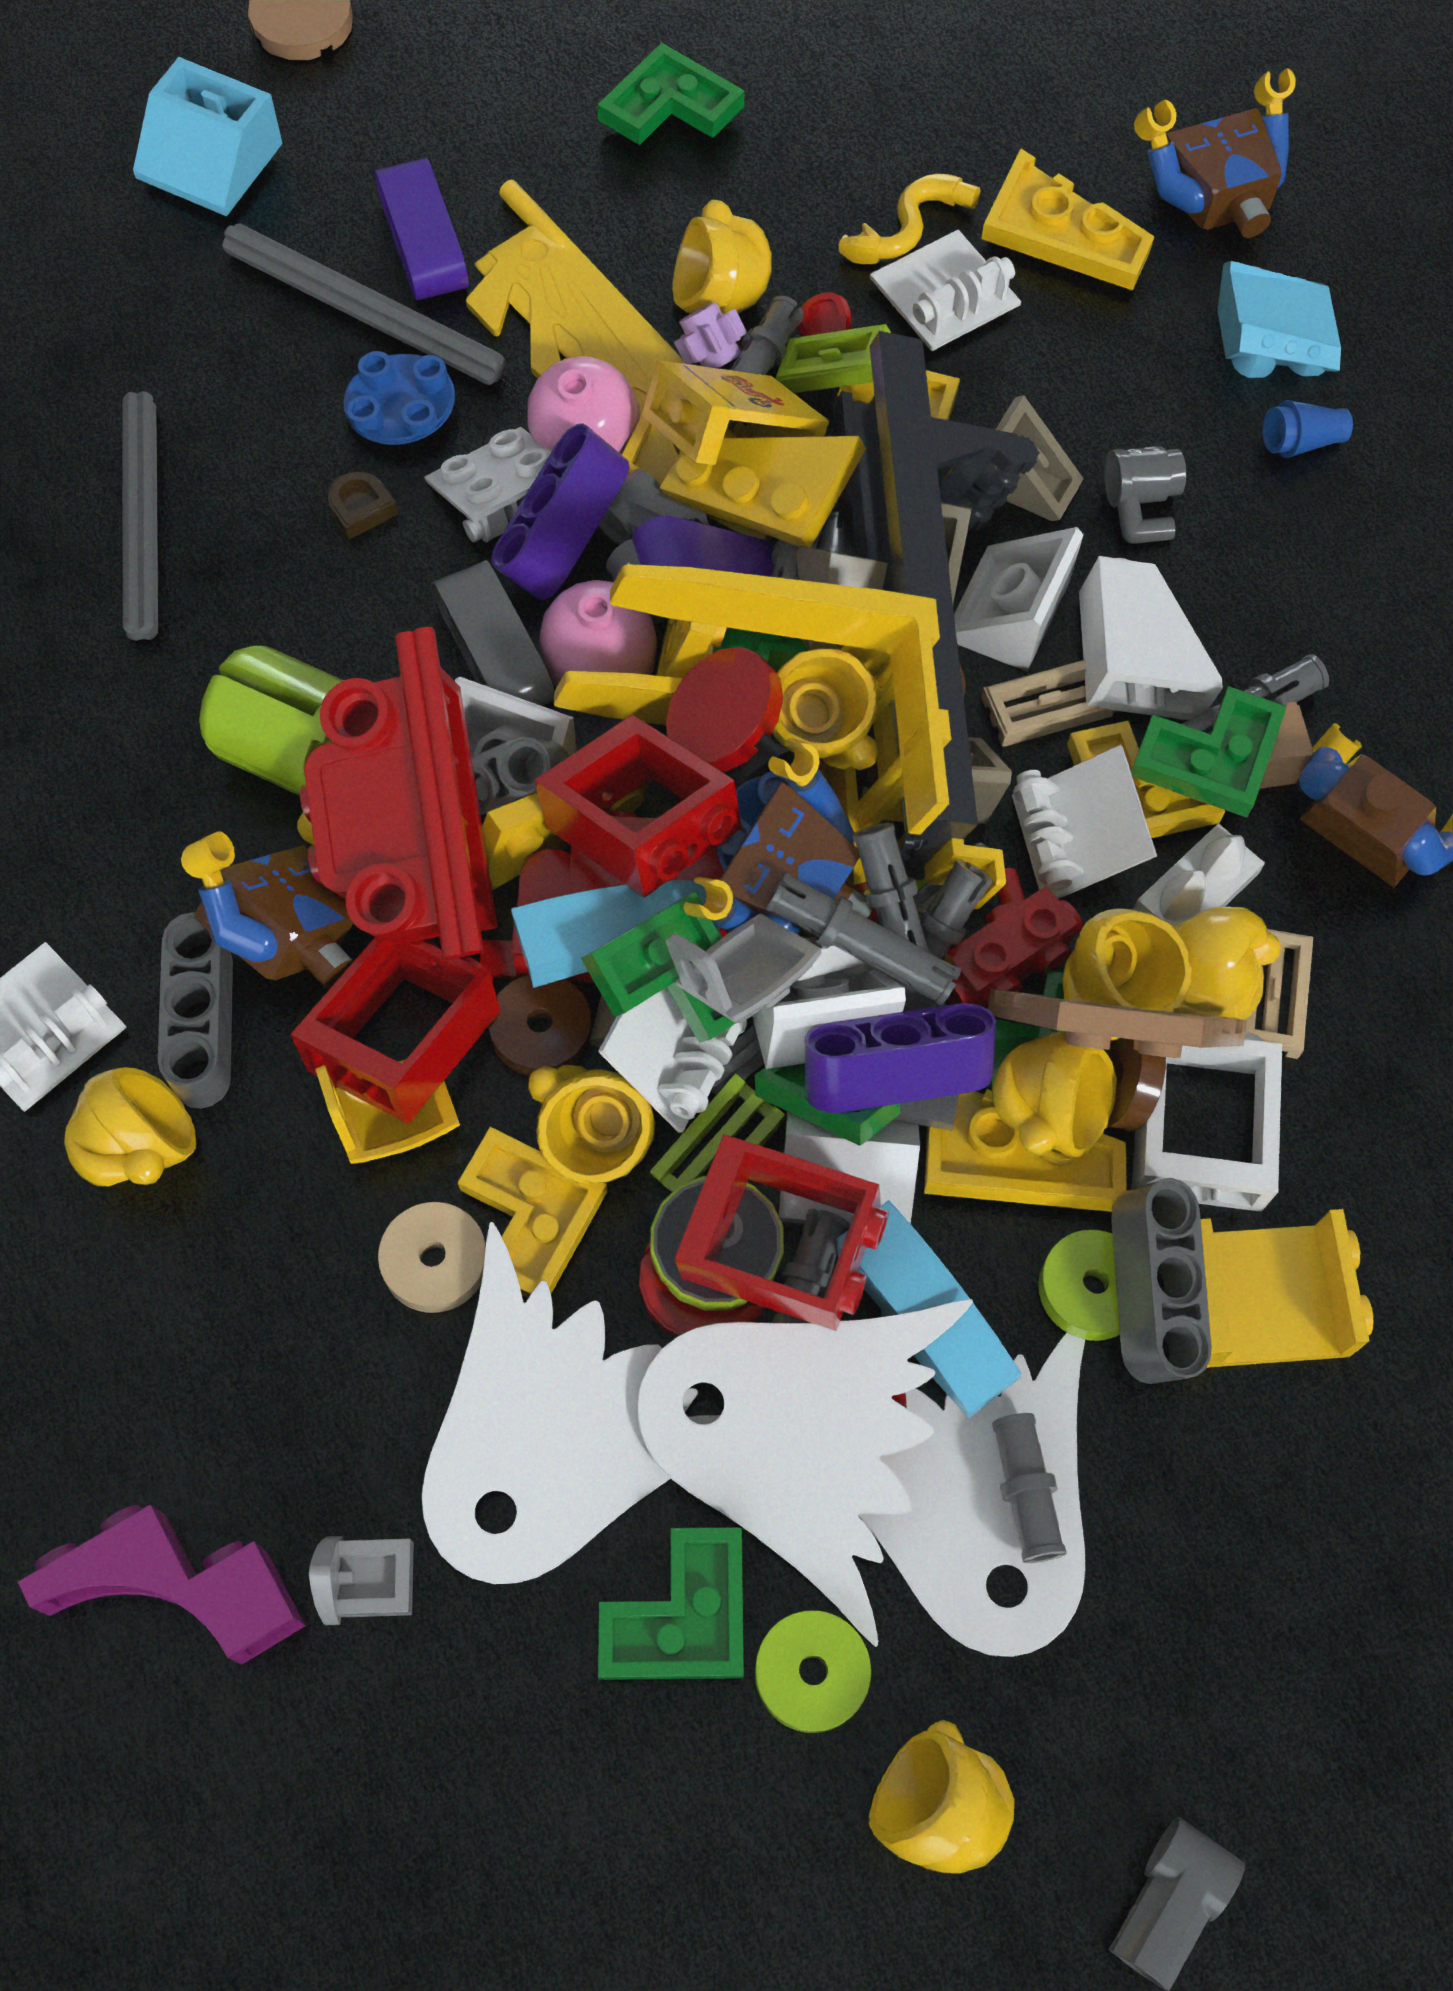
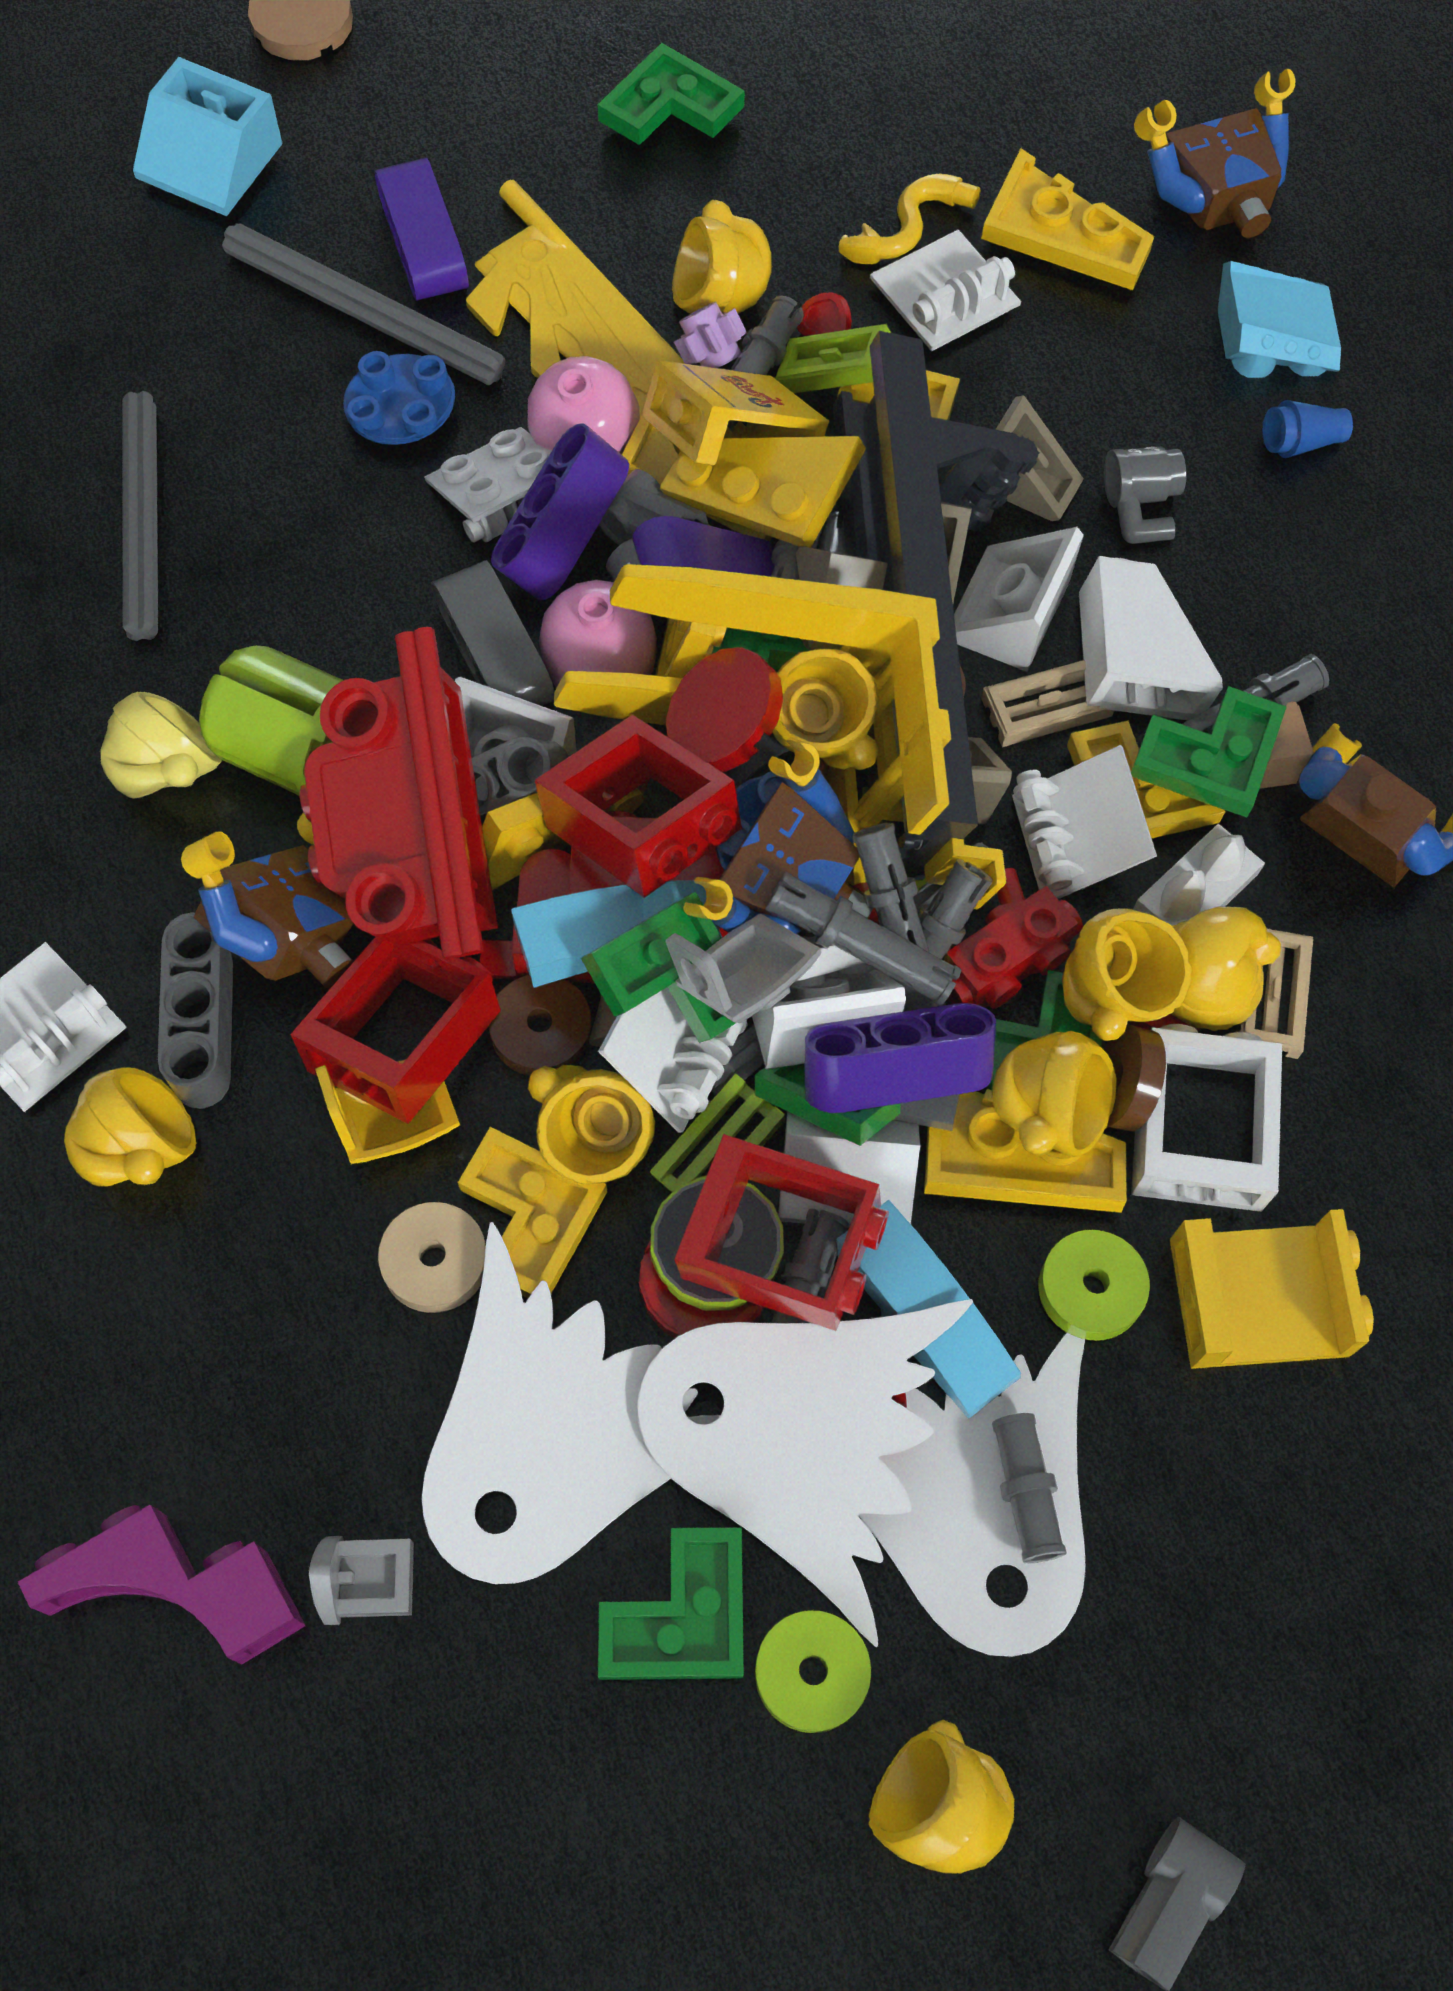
(153, 746): none -> light yellow piece
(360, 503): dark brown tile -> none
(1095, 1023): medium nougat wing -> none
(1146, 1311): dark grey beam -> none

